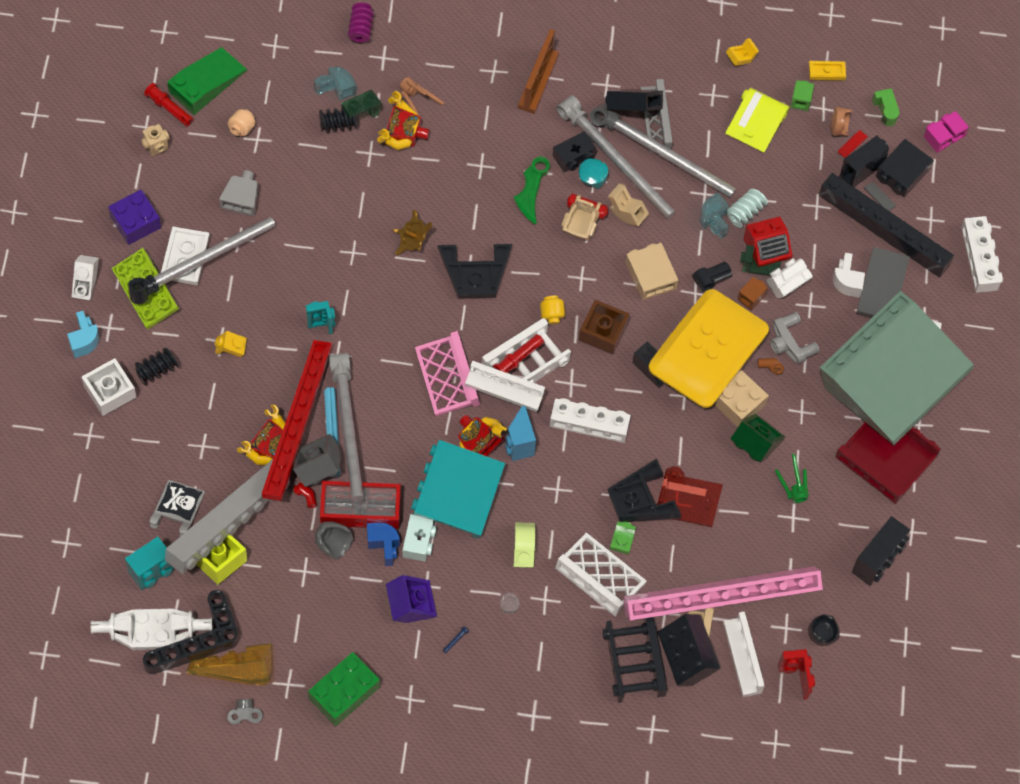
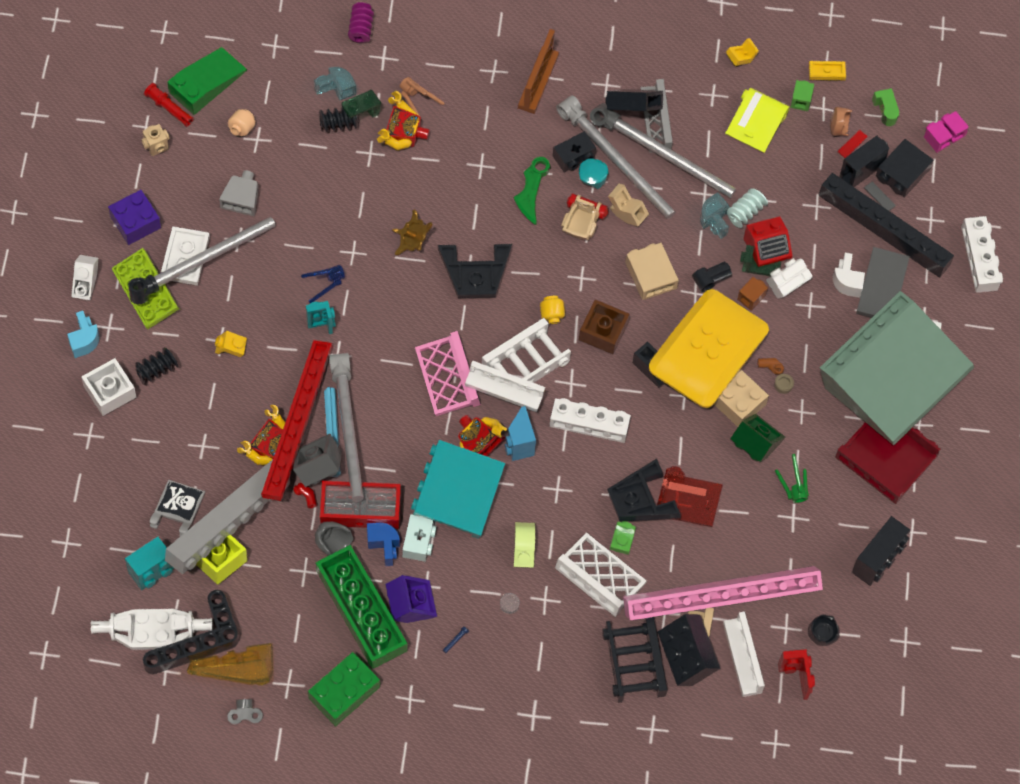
(333, 274): none -> clear blue plant
(361, 607): none -> green brick
(512, 361): red pin -> none
(784, 383): none -> dark tan tile
(785, 342): light grey connector -> none

